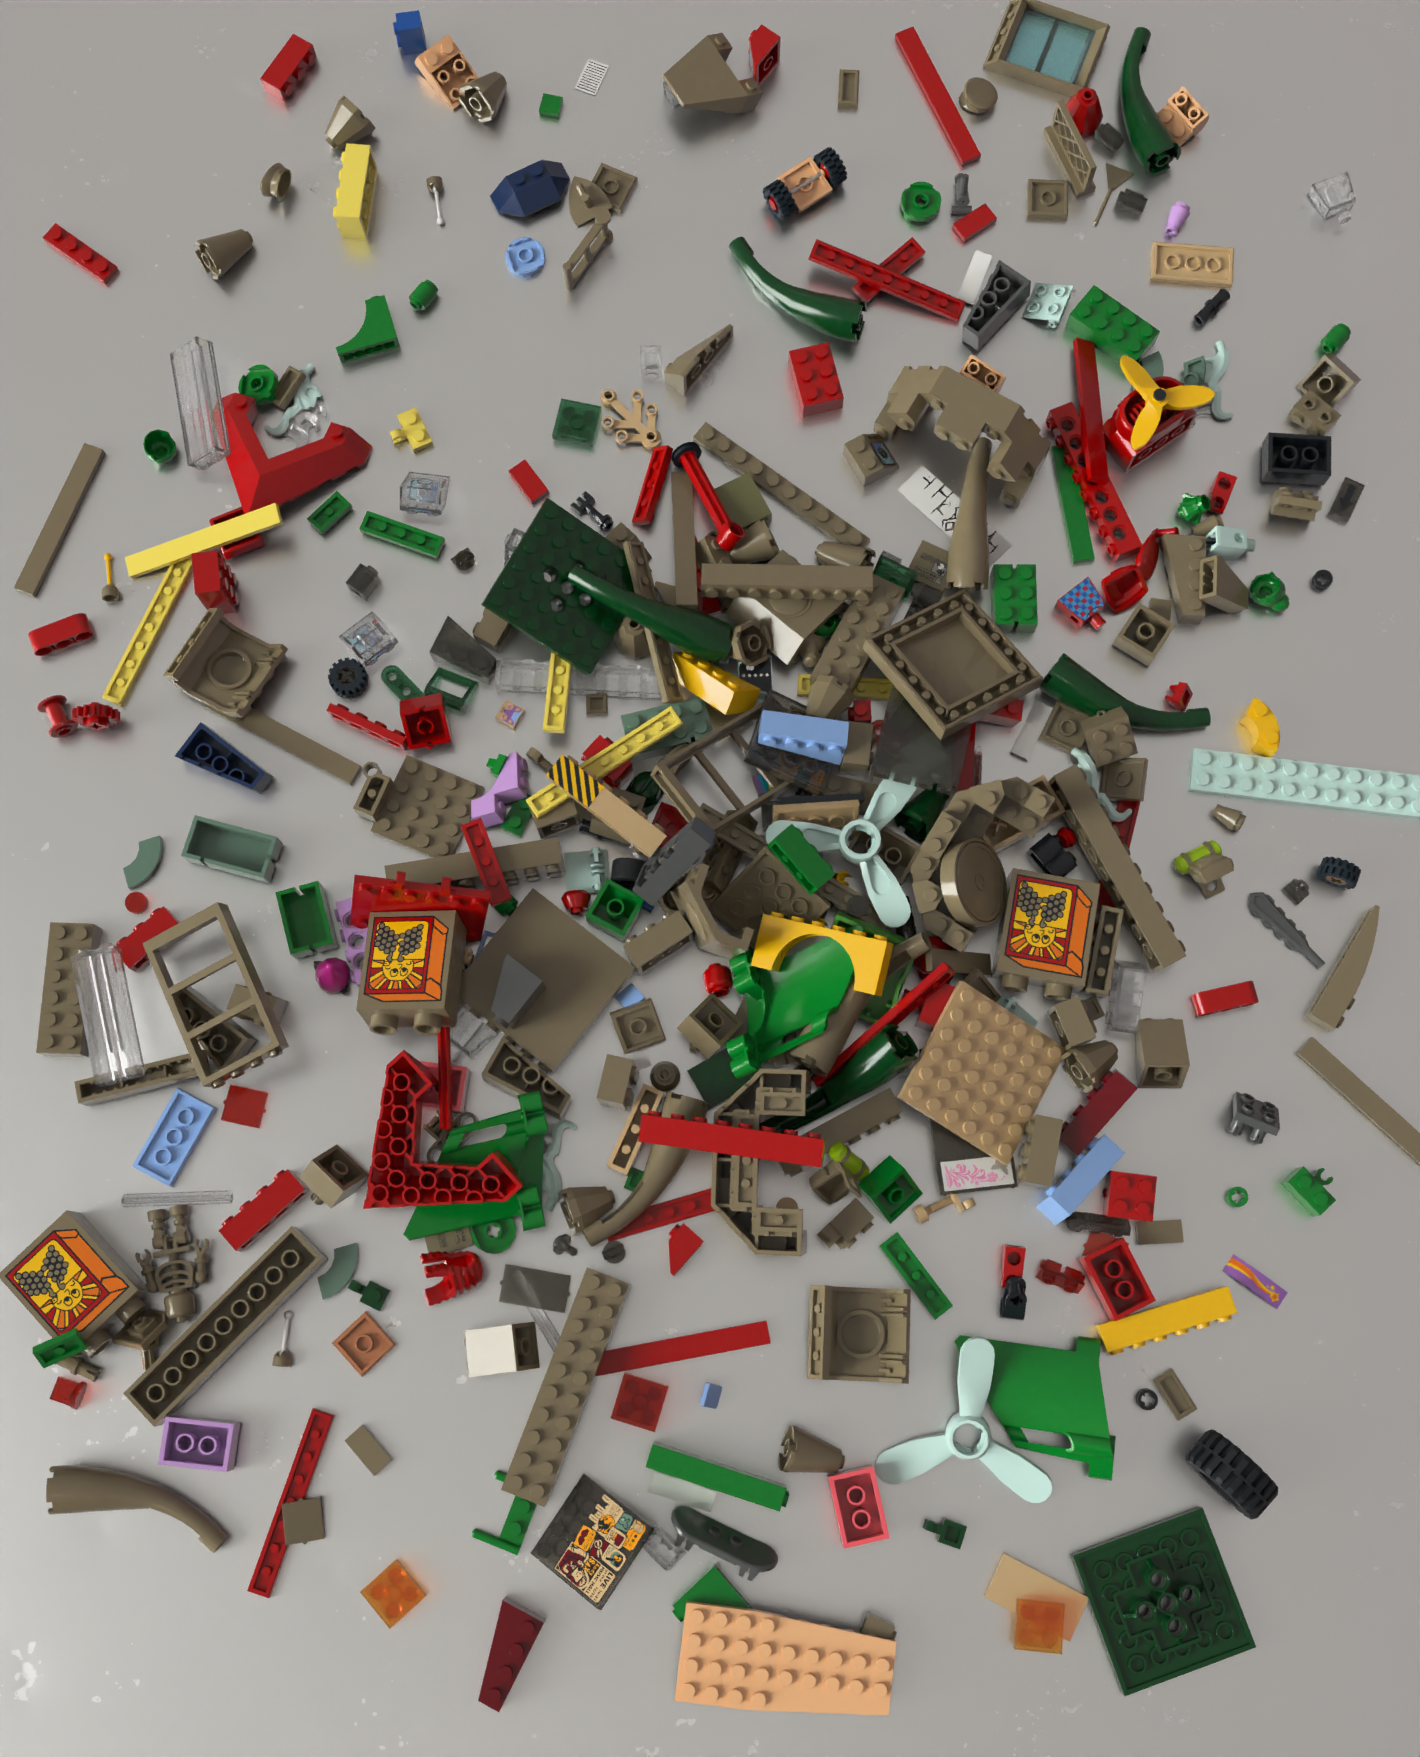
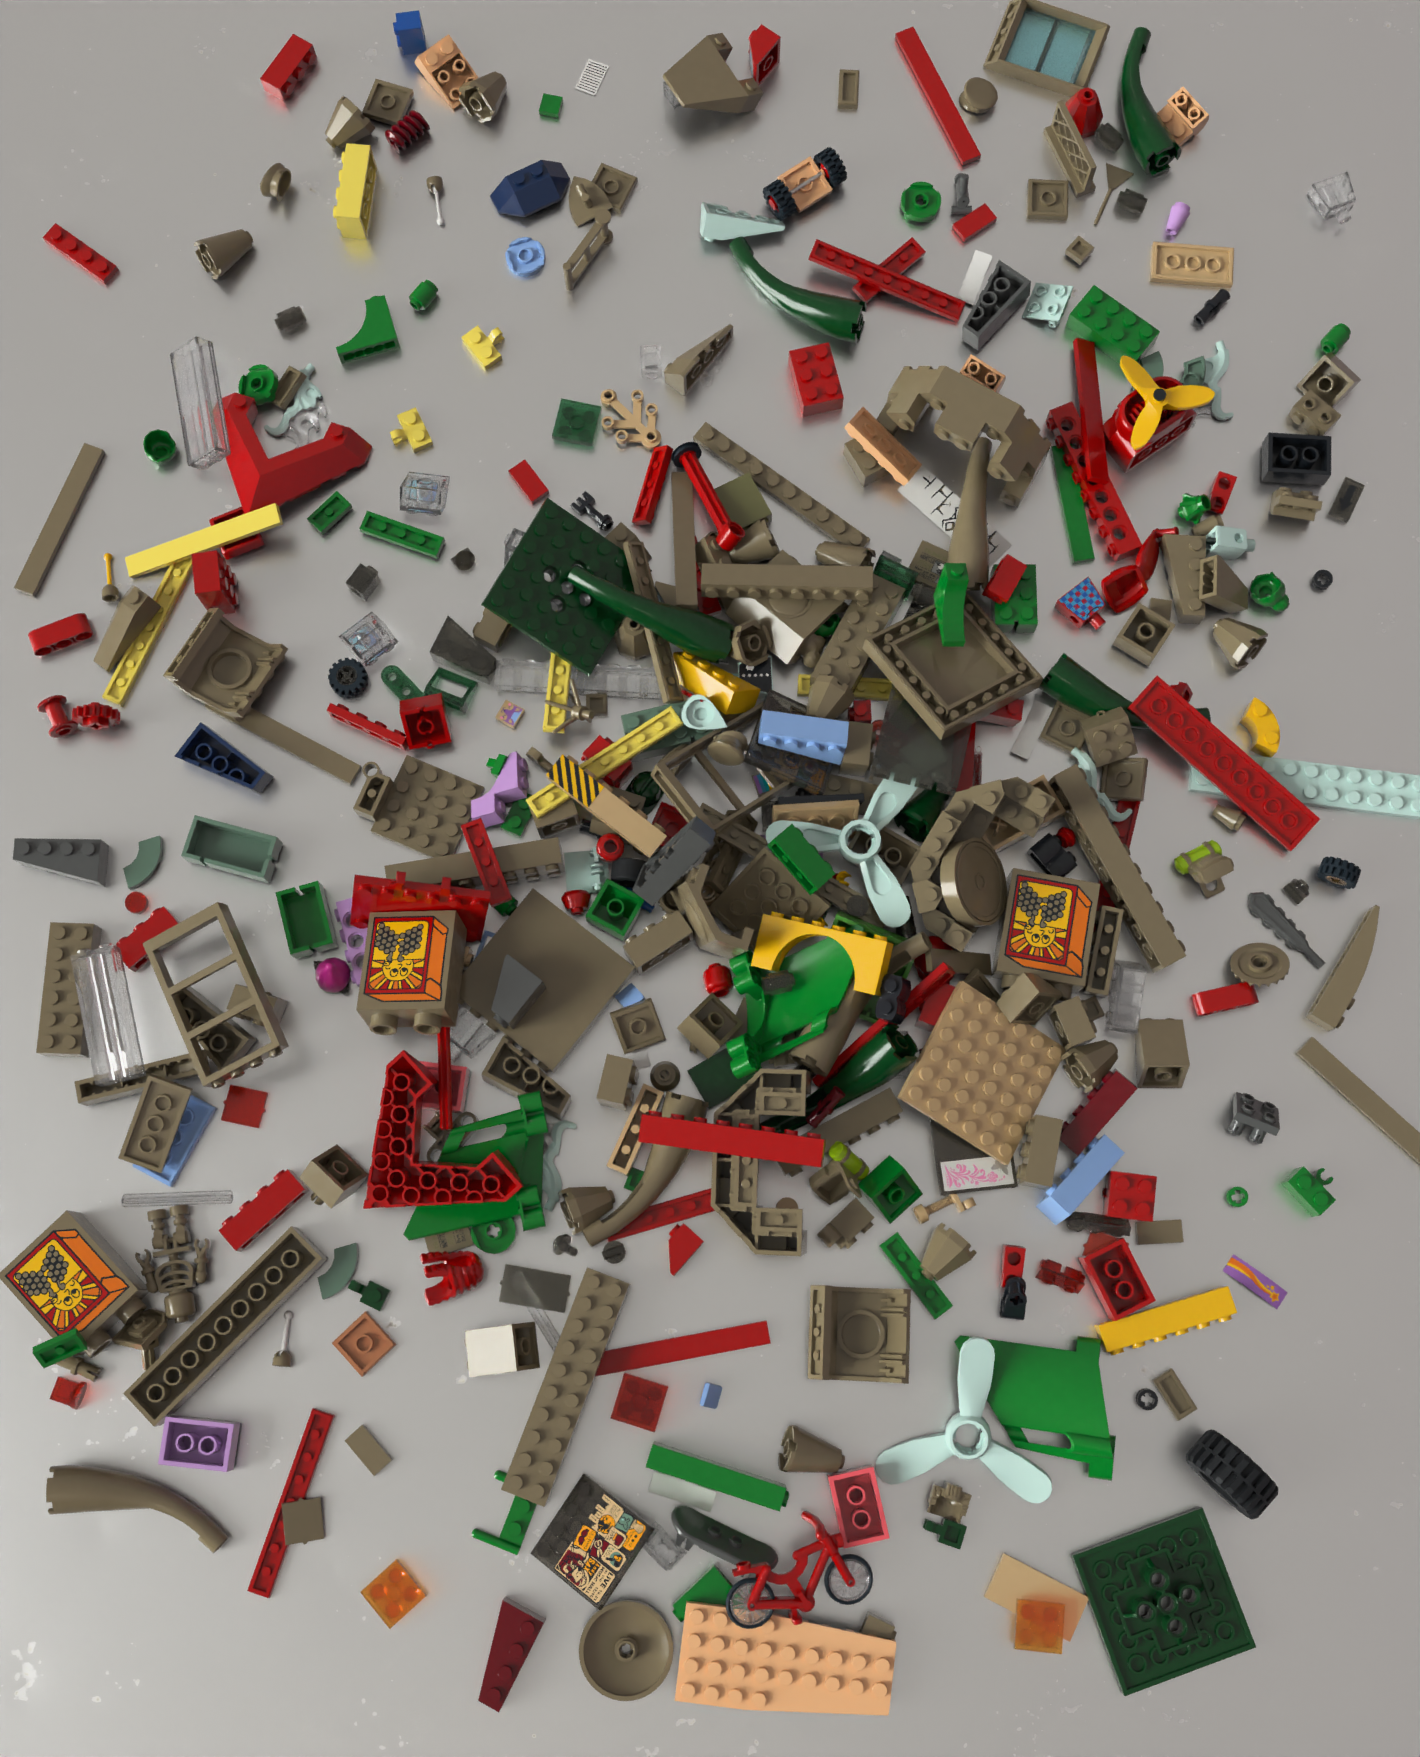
(66, 857): none -> dark grey wedge
(128, 621): none -> dark tan wedge
(155, 1123): none -> dark tan plate
(290, 319): none -> clear smoke brick
(387, 102): none -> dark tan plate
(405, 130): none -> dark red piece
(483, 346): none -> light yellow plate
(578, 711): none -> dark tan plant
(610, 847): none -> red head
(630, 1673): none -> dark tan dish
(701, 713): none -> light aqua piece
(722, 224): none -> light aqua wedge
(728, 748): none -> dark tan piece
(777, 982): none -> clear smoke brick
(816, 1117): none -> dark red pin
(846, 1581): none -> piece
(883, 446): none -> light nougat plate
(891, 1005): none -> black brick
(945, 1253): none -> dark tan cone
(948, 1501): none -> dark tan hair
(949, 603): none -> green arch
(1004, 579): none -> red hinge
(1028, 999): none -> dark tan slope
(1079, 250): none -> dark tan plate
(1223, 763): none -> red plate
(1239, 641): none -> dark tan cone
(1259, 964): none -> dark tan gear

